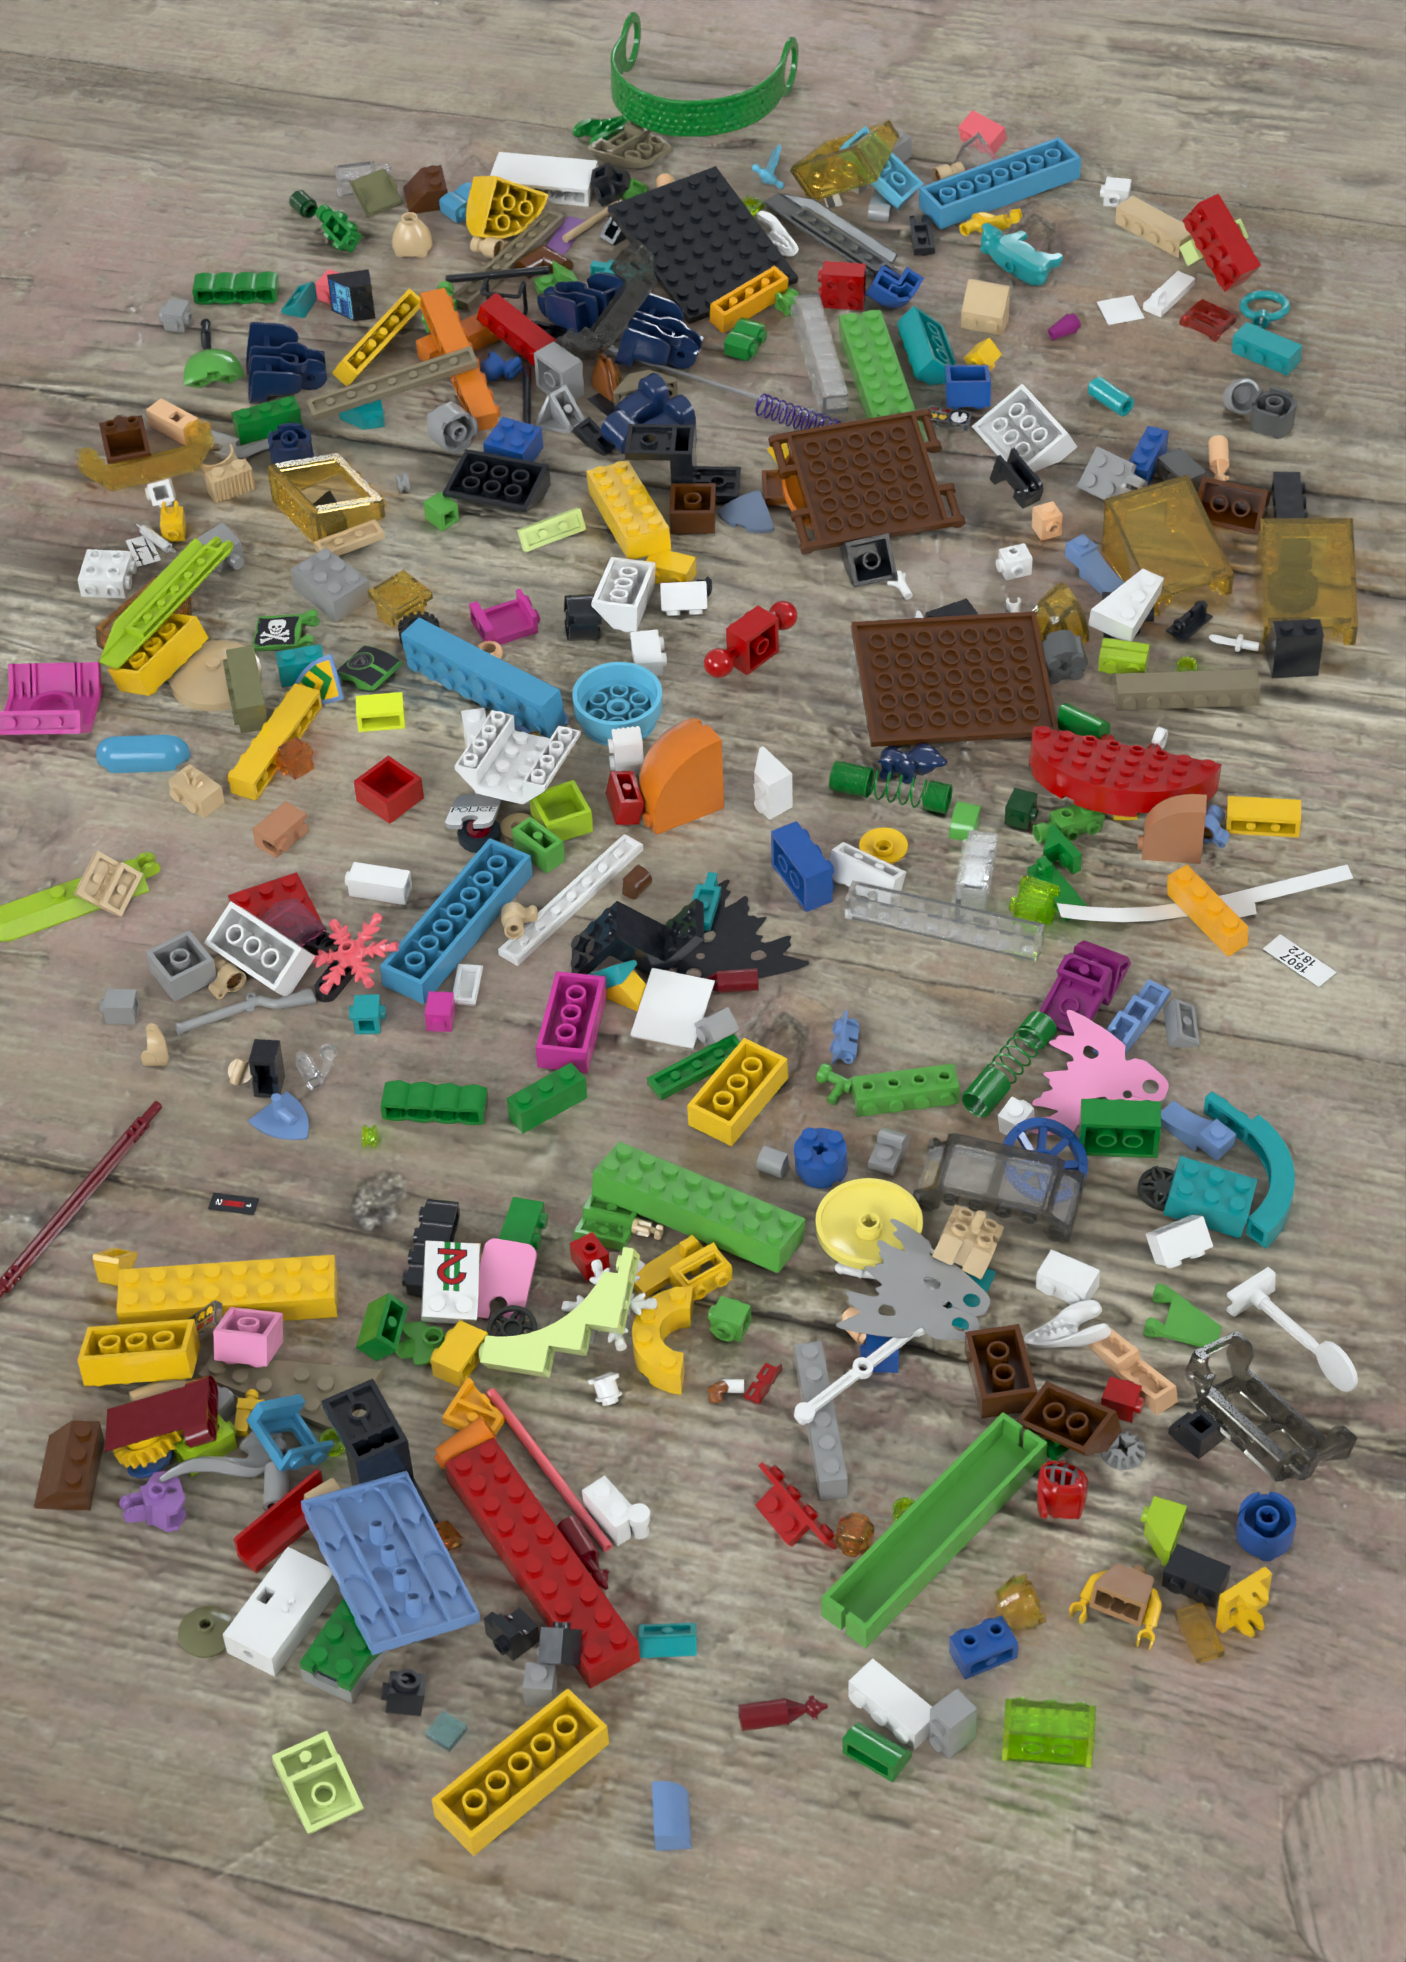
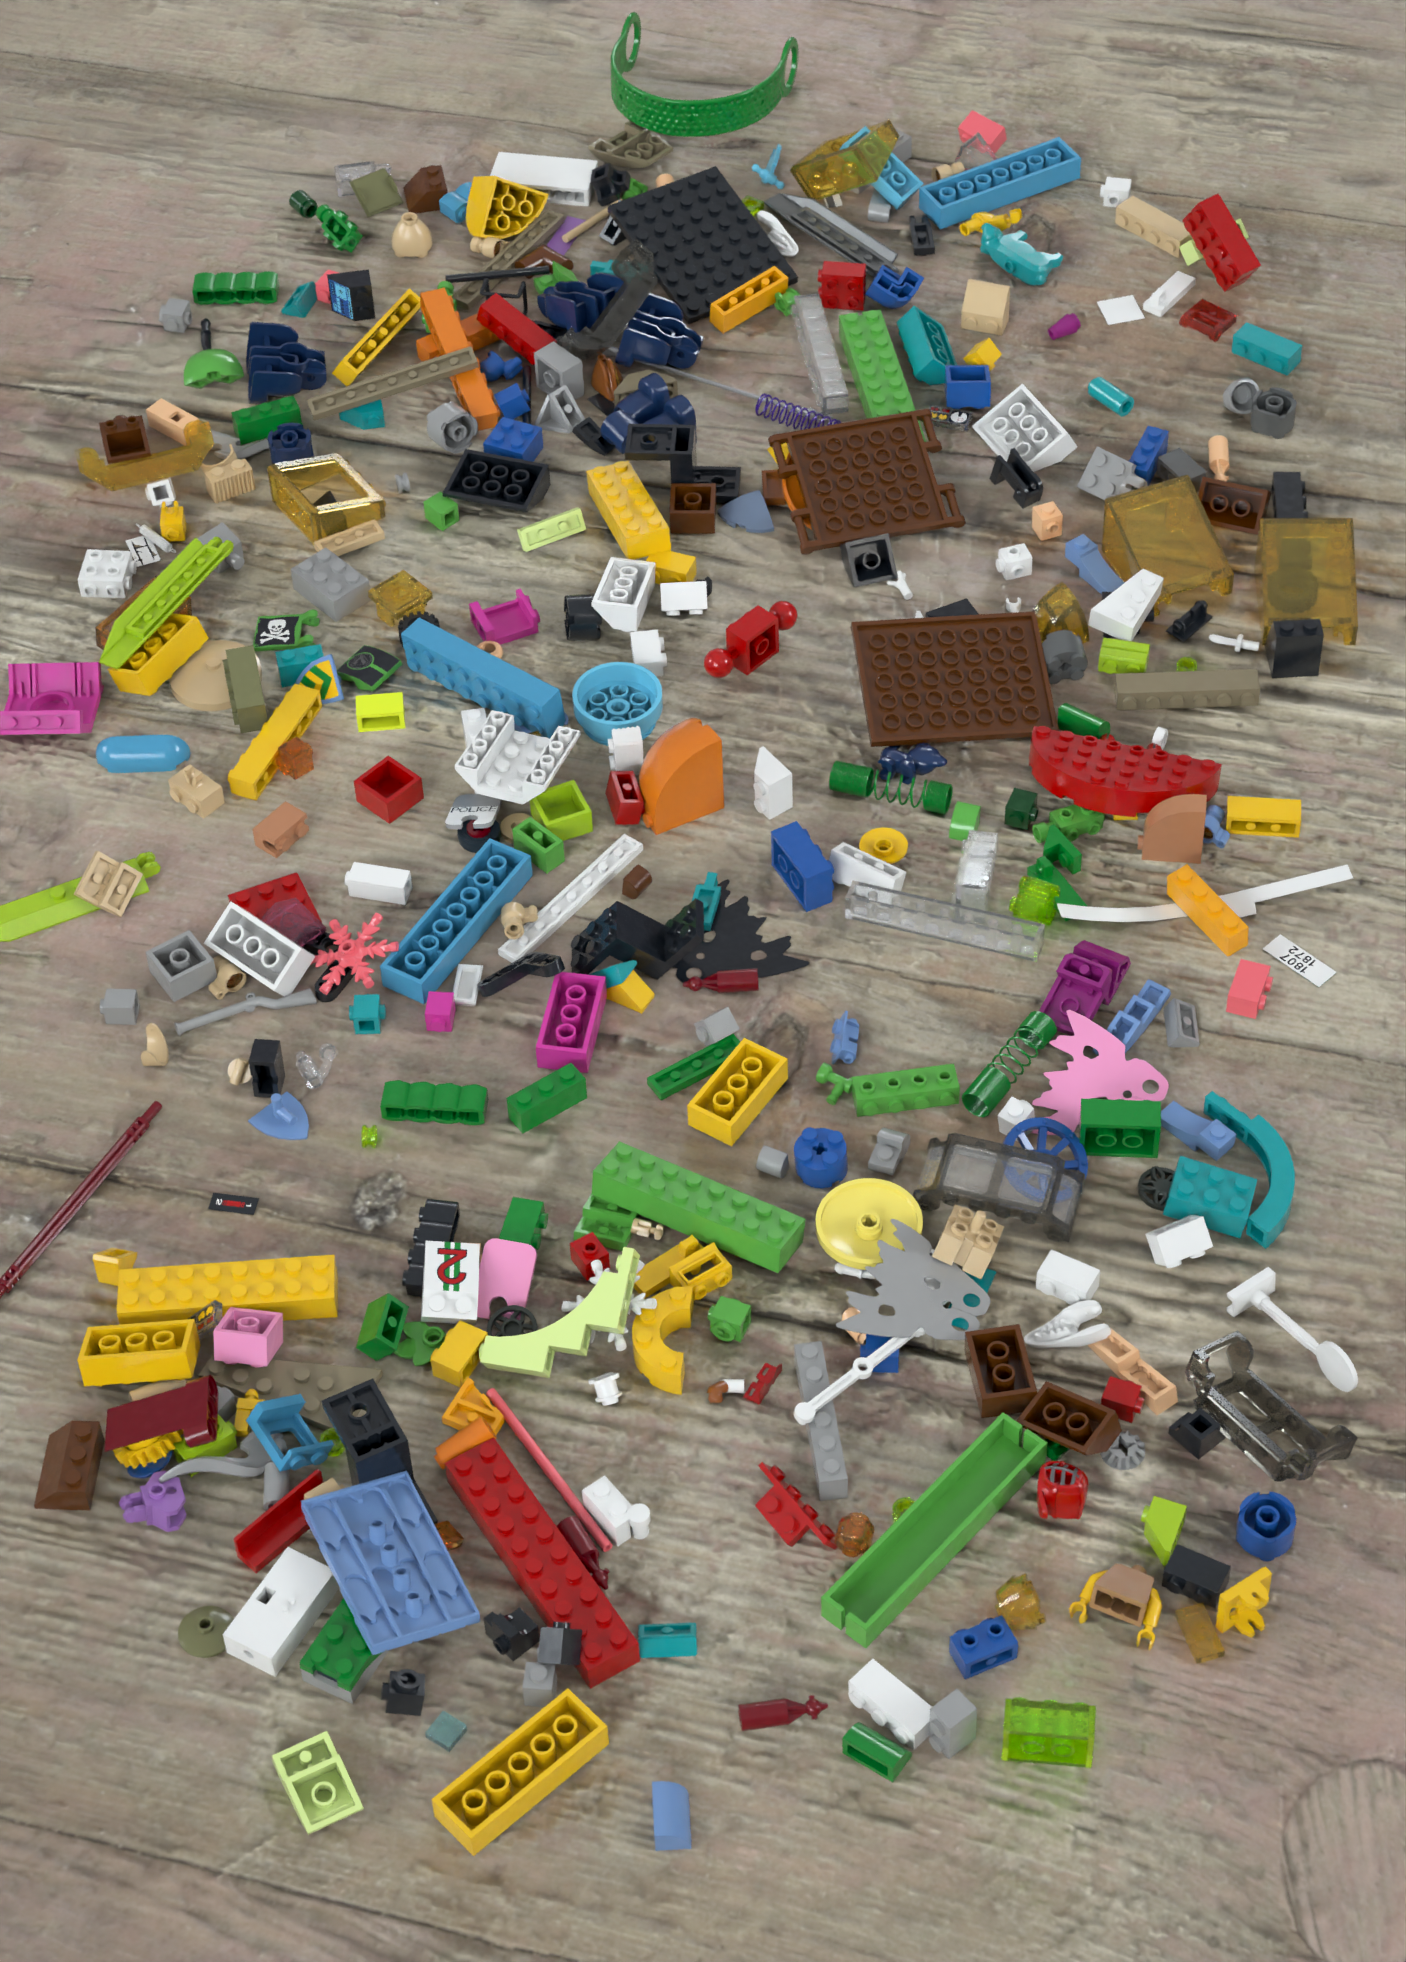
(513, 401): none -> blue brick
(534, 964): none -> black beam
(600, 128): green animal -> none
(671, 1008): white piece -> none
(745, 339): green brick -> none
(1183, 1322): bright green flag -> none
(1248, 989): none -> coral brick
(1268, 317): teal piece -> none

